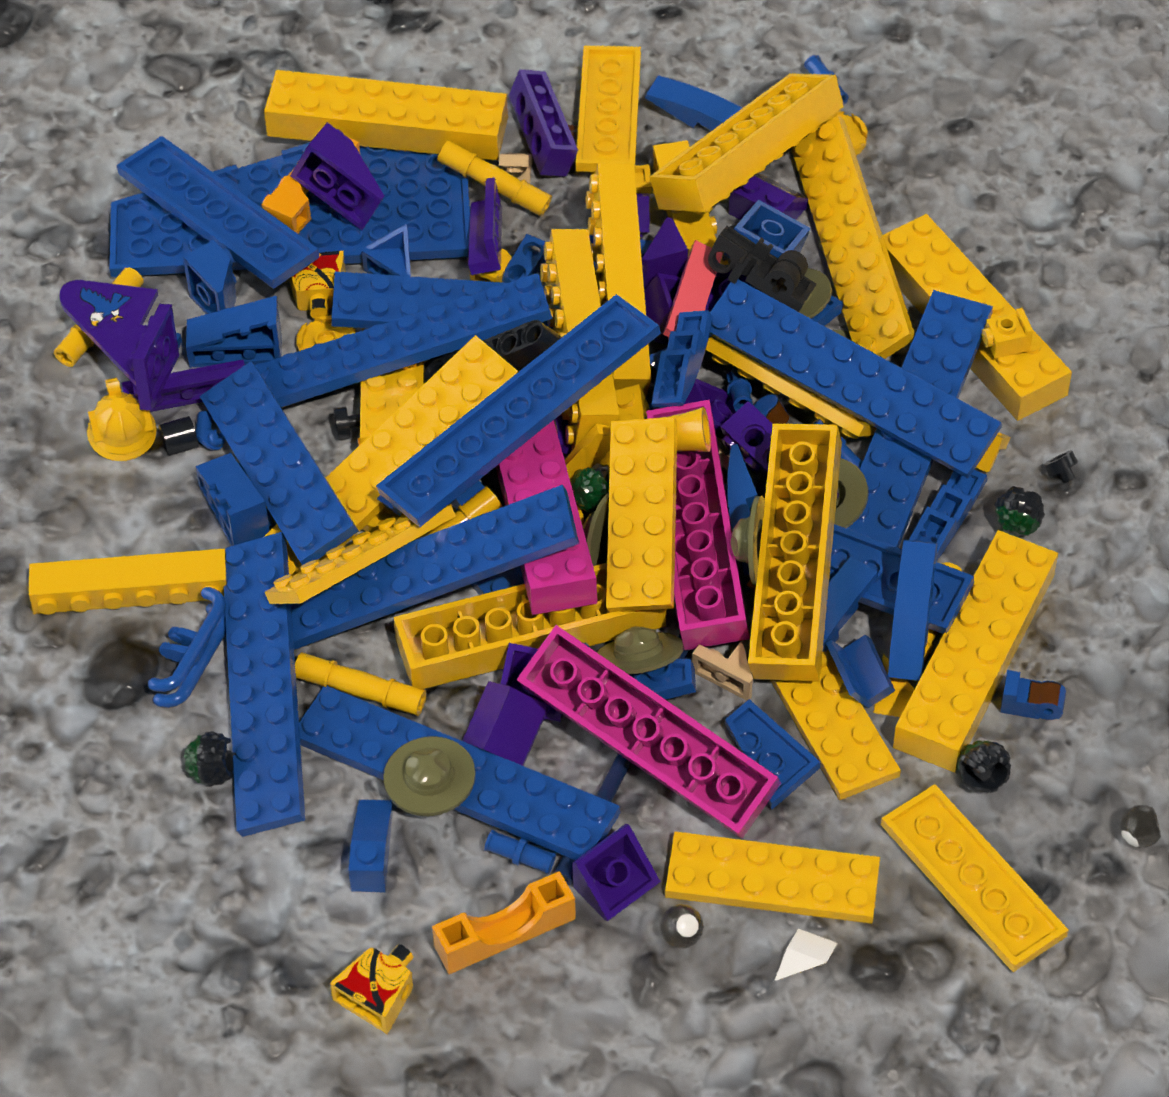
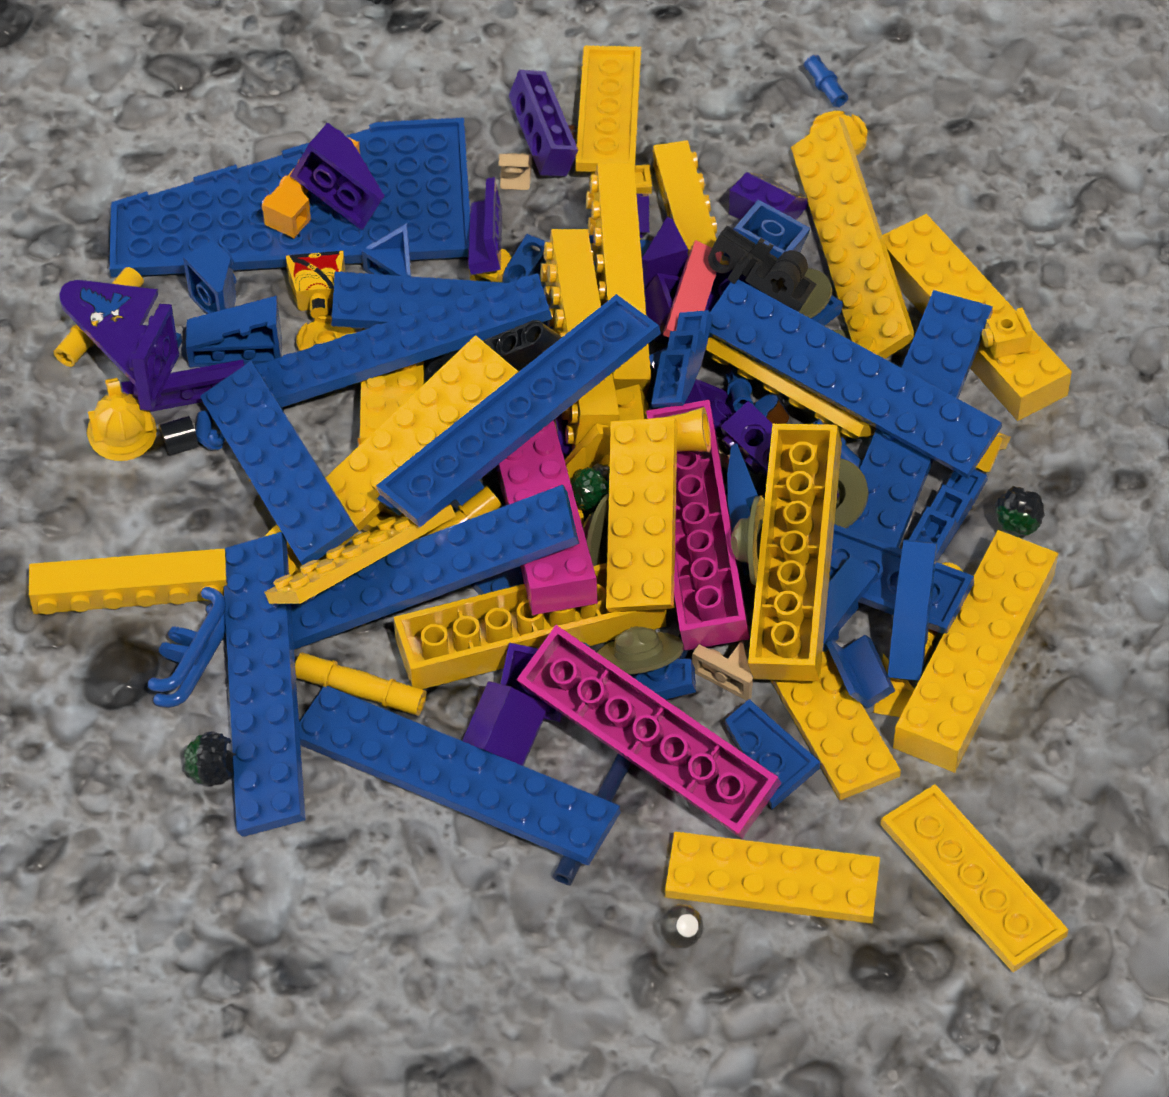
(218, 211): blue plate -> none
(234, 499): blue wedge -> none
(345, 422): black tile -> none
(370, 846): blue slope -> none
(375, 986): torso -> none
(386, 113): yellow brick -> none
(429, 776): olive hat -> none
(470, 939): light orange arch -> none
(509, 186): yellow piece -> none
(520, 851): blue pin -> none
(614, 873): dark purple slope -> none
(690, 103): blue slope -> none
(746, 143): yellow brick -> none
(804, 953): white sticker -> none
(984, 766): black piece -> none
(1032, 697): blue leg -> none
(1062, 465): black tile -> none
(1140, 826): clear smoke piece -> none

